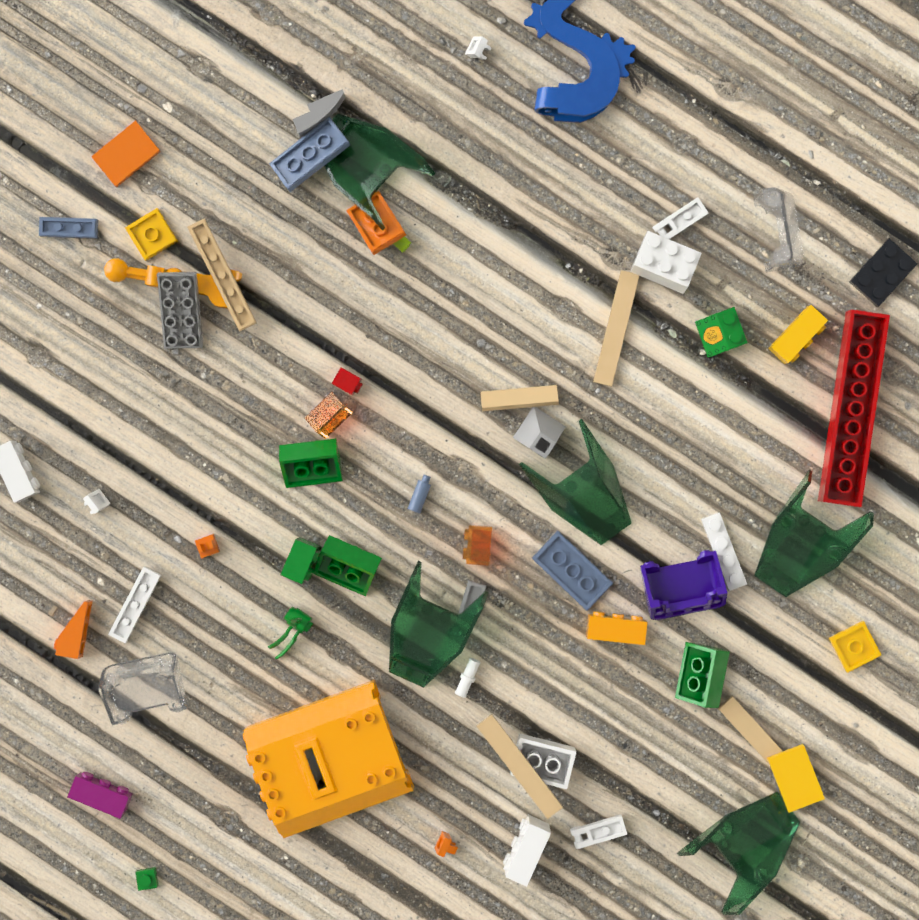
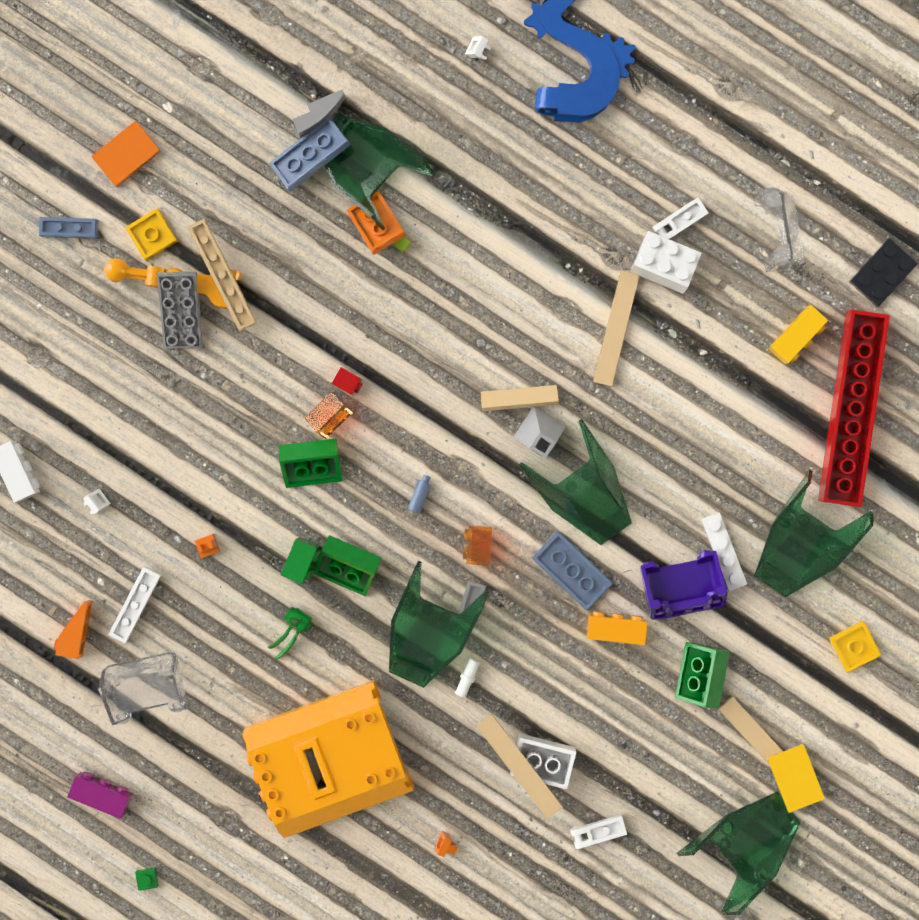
(526, 850): white brick -> none
(721, 332): green slope -> none

